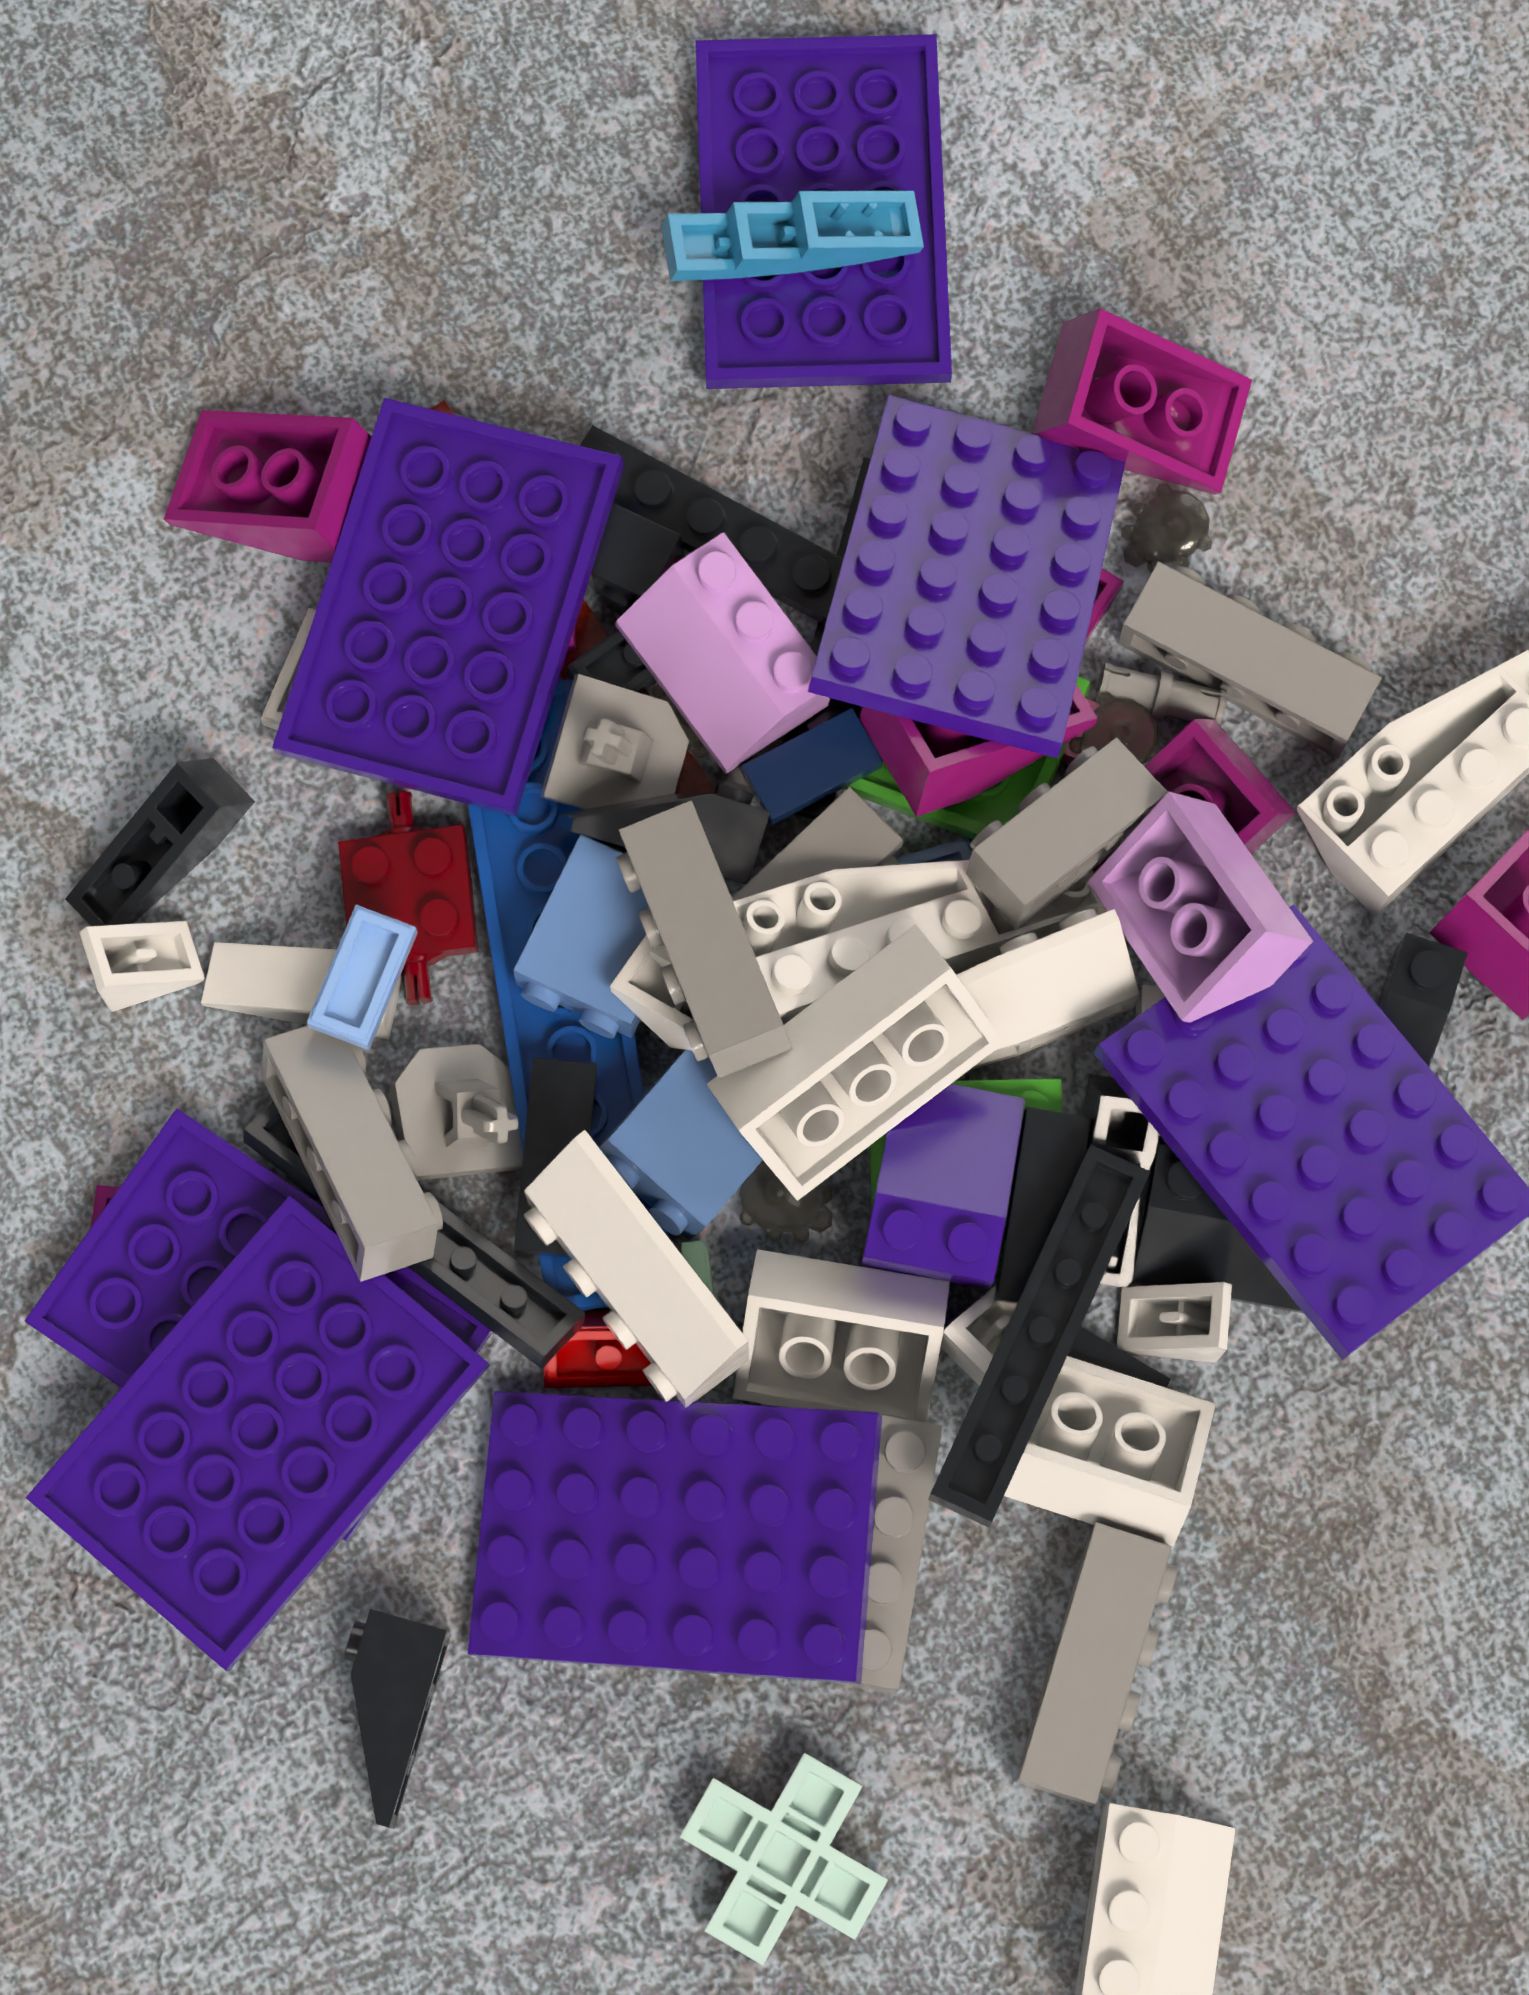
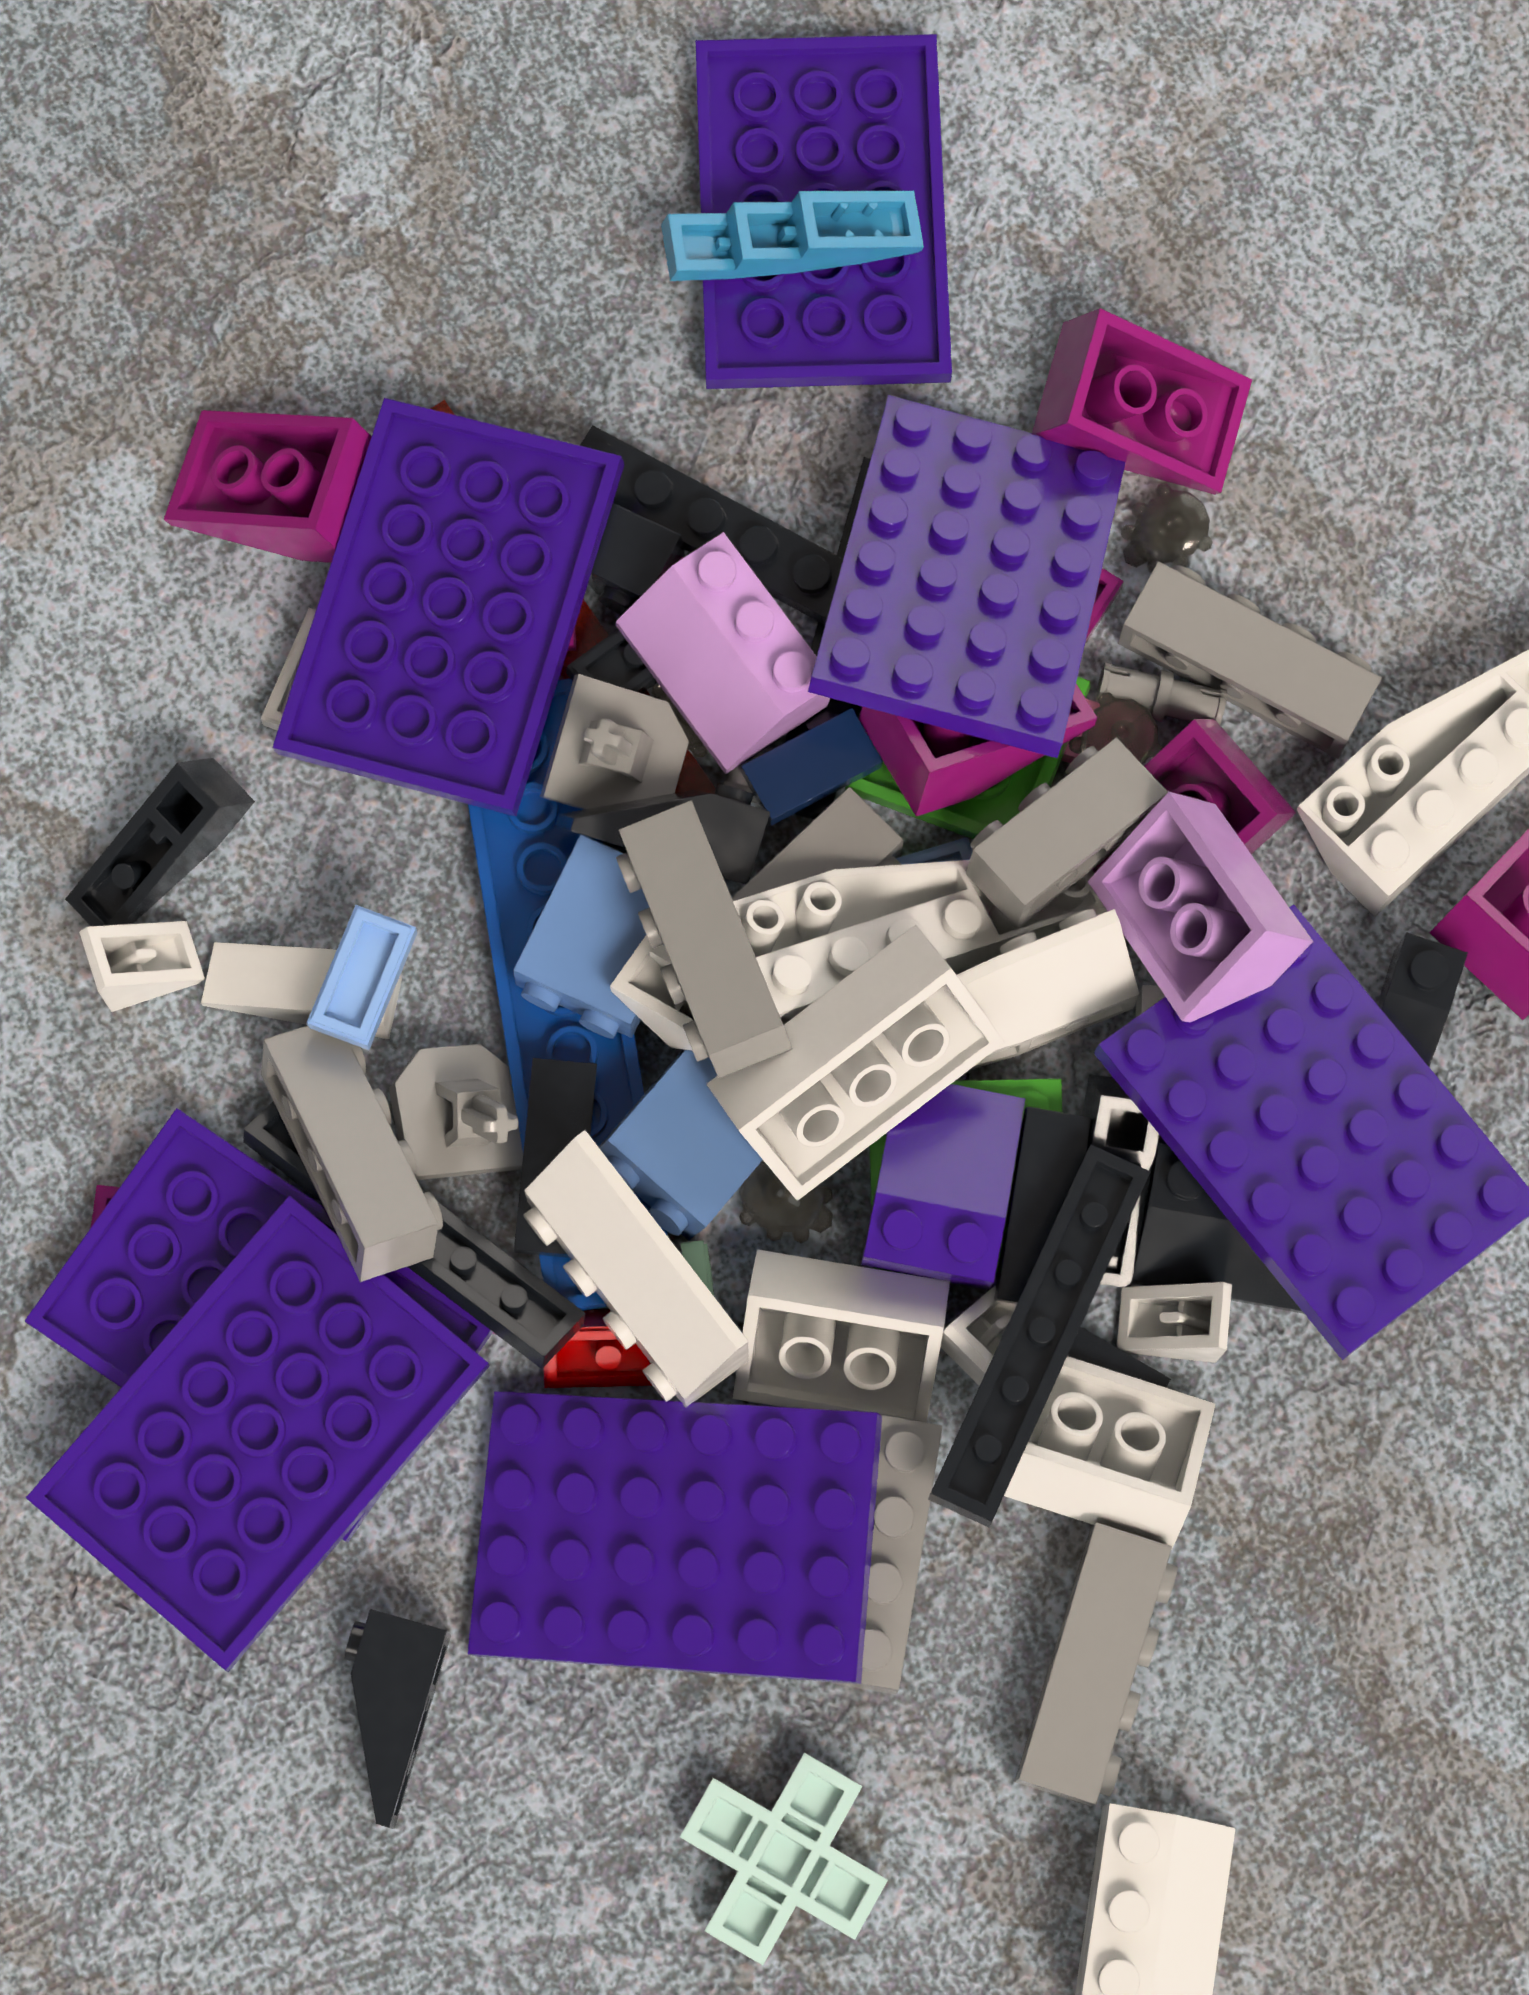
(418, 880): dark red plate -> none

